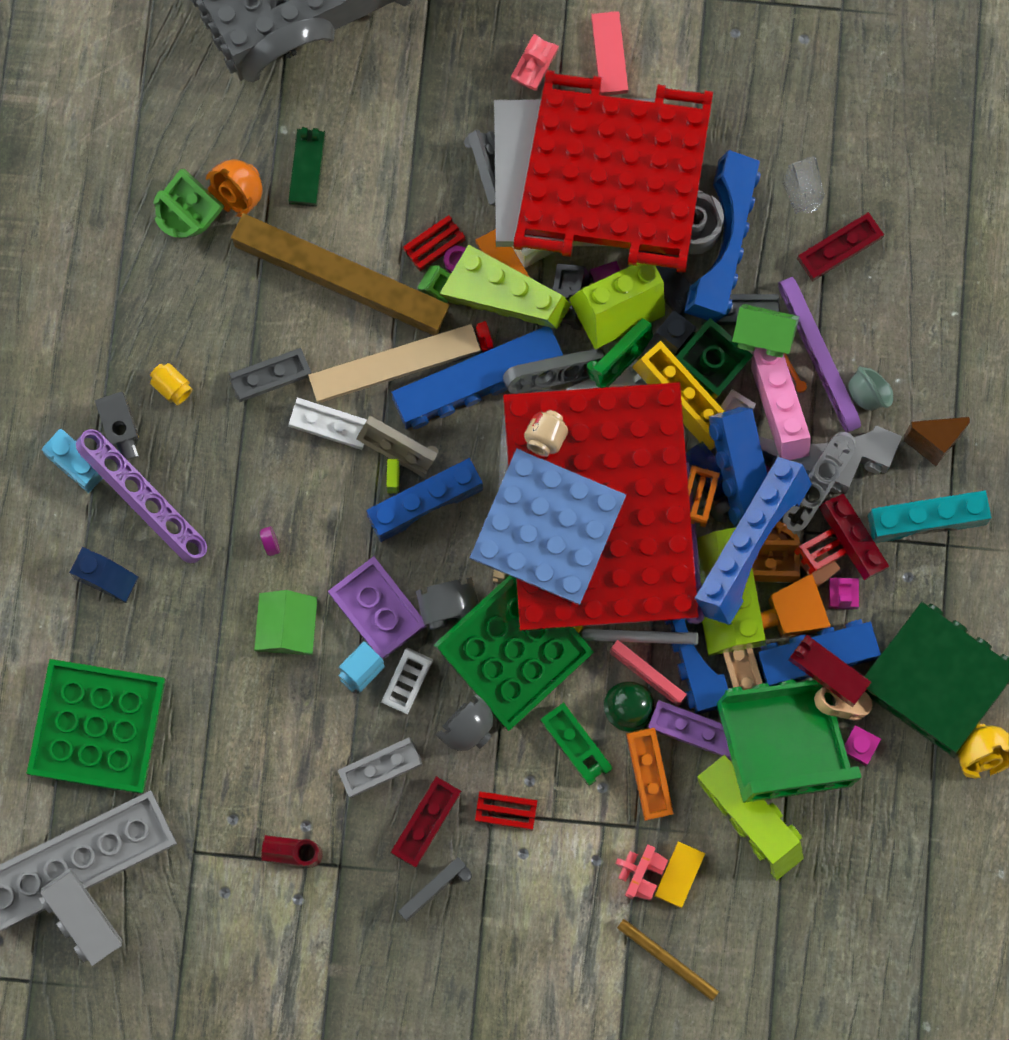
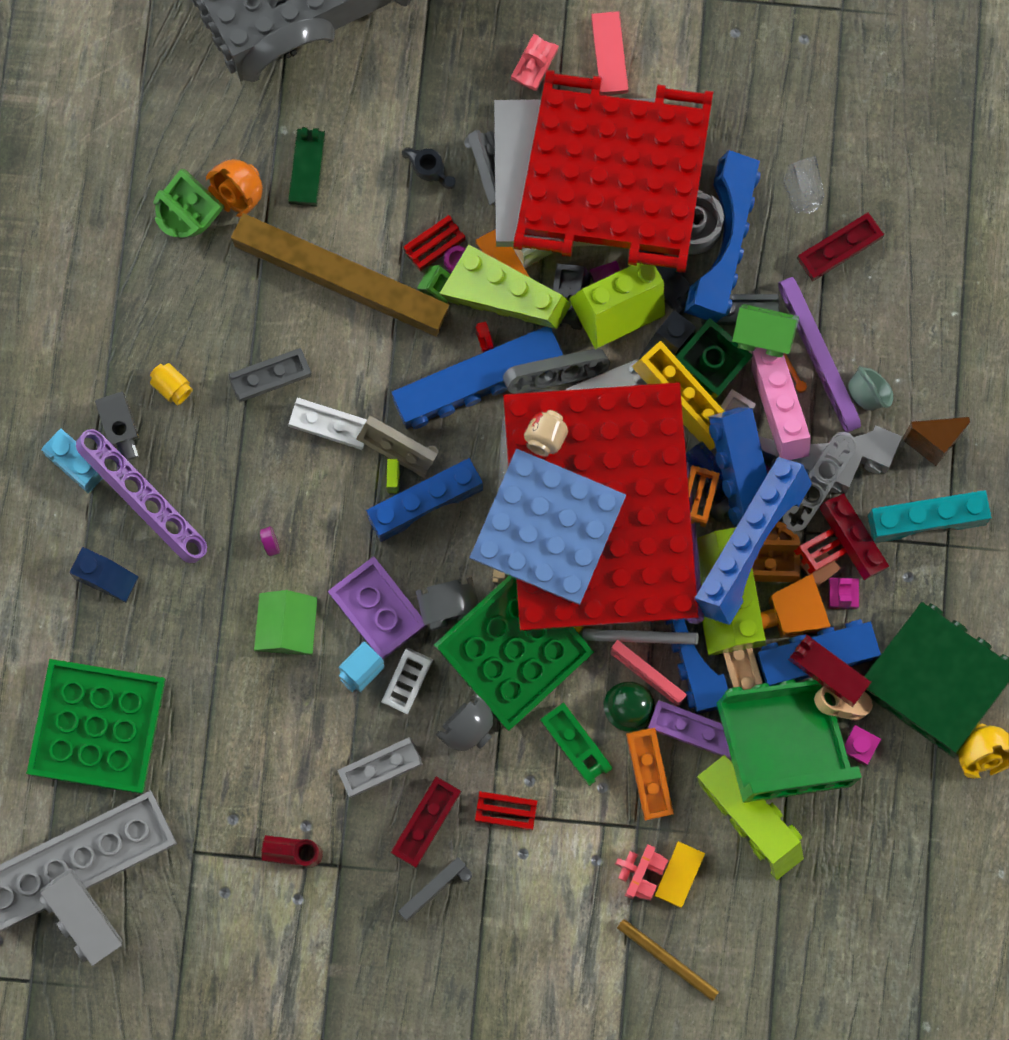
(394, 363): tan tile -> none
(428, 166): none -> black piece
(621, 355): green hinge -> none

